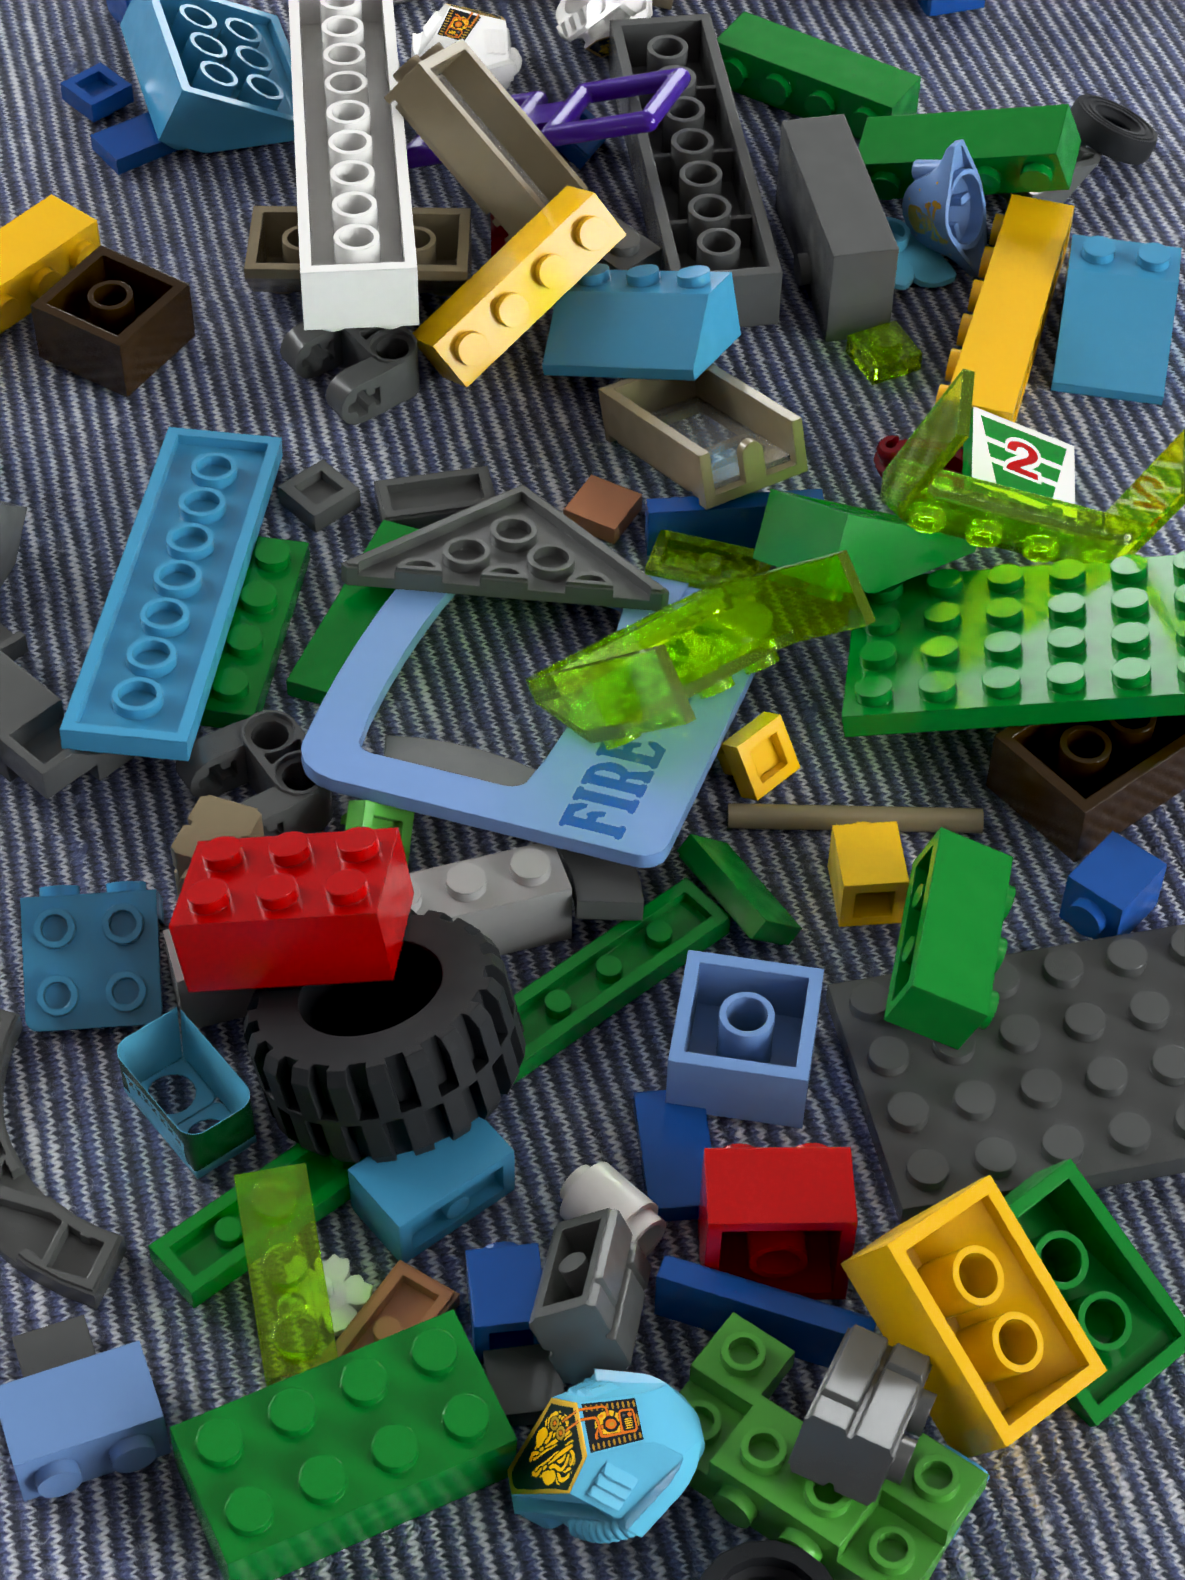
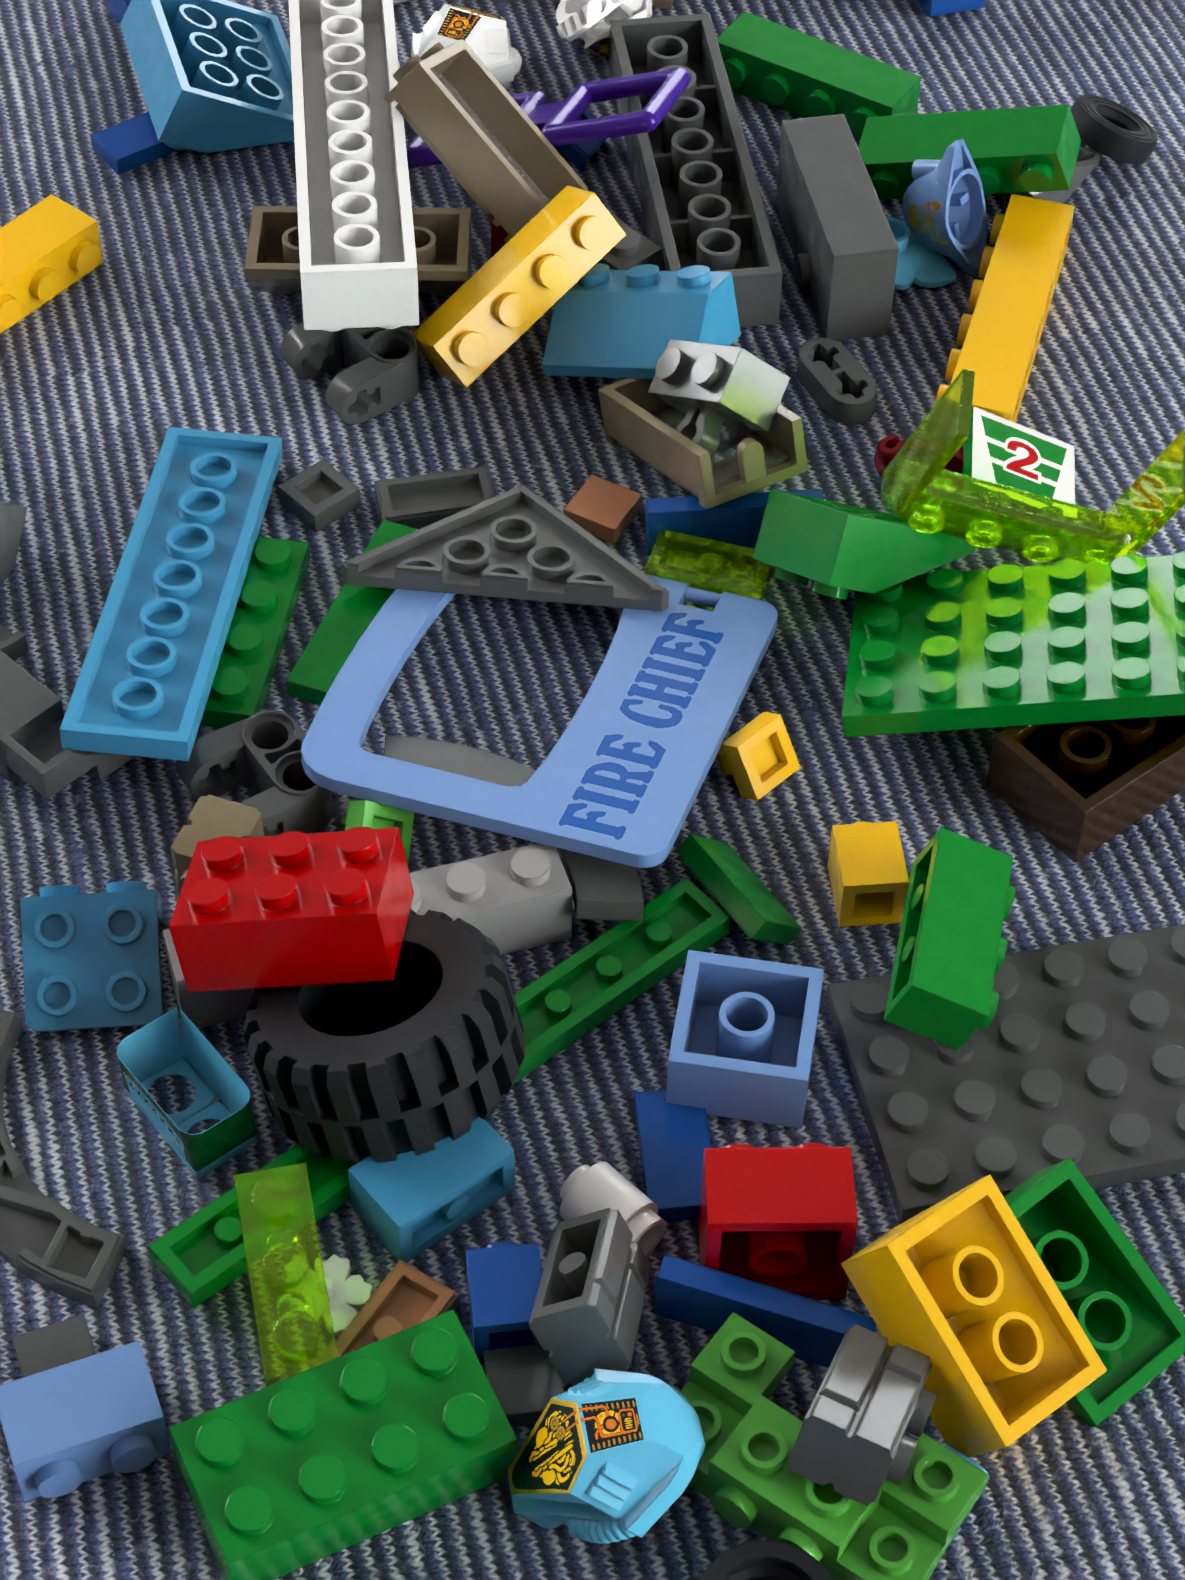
(97, 92): blue plate -> none
(113, 320): dark brown brick -> none
(694, 646): clear neon green windscreen -> none
(717, 388): none -> brick
(824, 816): dark tan bar -> none
(846, 376): none -> dark grey beam
(884, 352): clear neon green plate -> none
(1112, 889): blue brick -> none
(1116, 319): dark azure slope -> none

